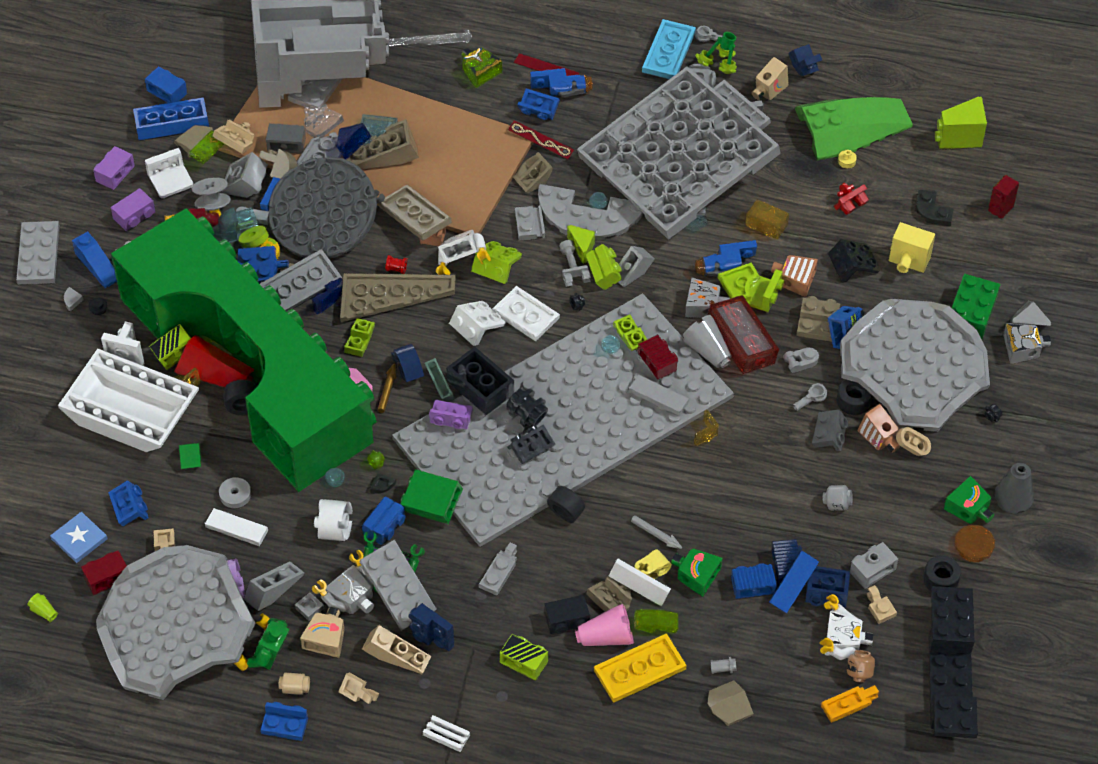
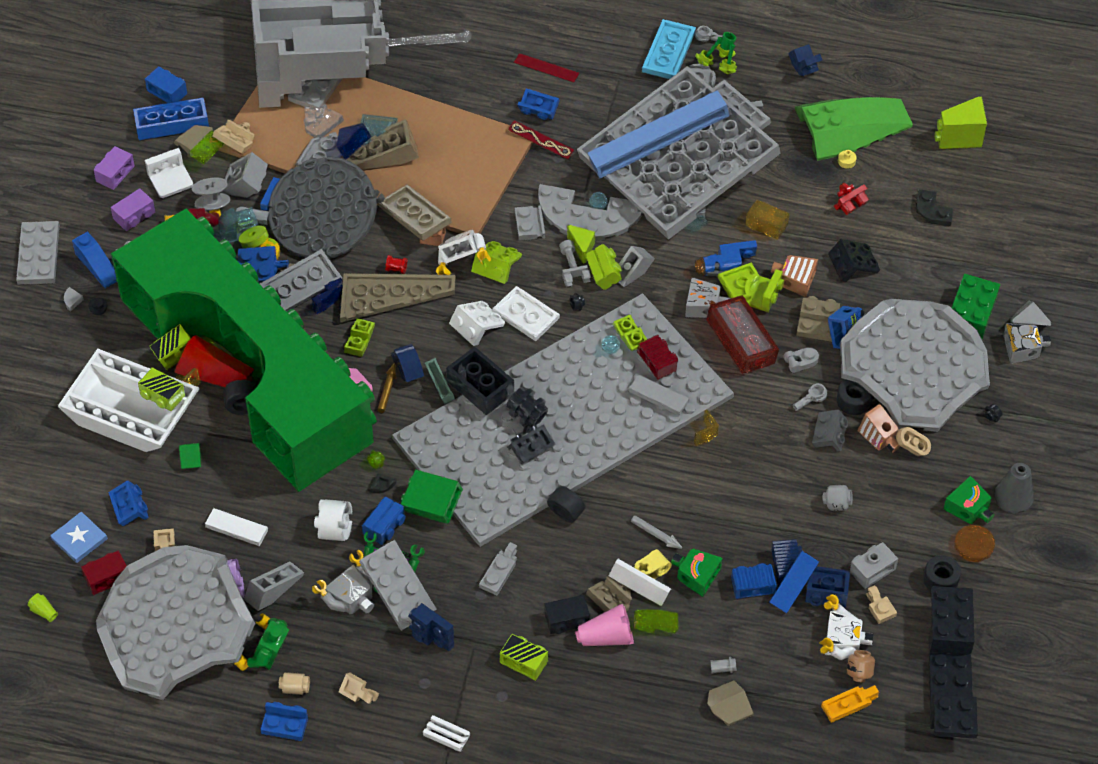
(124, 344): white bracket -> none
(161, 389): none -> lime brick
(235, 485): light grey piece -> none
(282, 161): dark tan brick -> none
(286, 137): dark grey brick -> none
(309, 606): light grey tile -> none
(324, 633): tan torso -> none
(335, 477): clear light blue plate -> none
(395, 650): tan slope -> none
(450, 414): medium lavender bracket -> none
(480, 65): clear neon green torso -> none
(533, 173): dark tan slope -> none
(560, 83): blue plate -> none
(640, 668): yellow plate -> none
(658, 134): none -> medium blue brick
(708, 342): light grey cone -> none
(771, 80): tan torso -> none
(911, 248): light yellow brick -> none
(1003, 196): dark red brick -> none

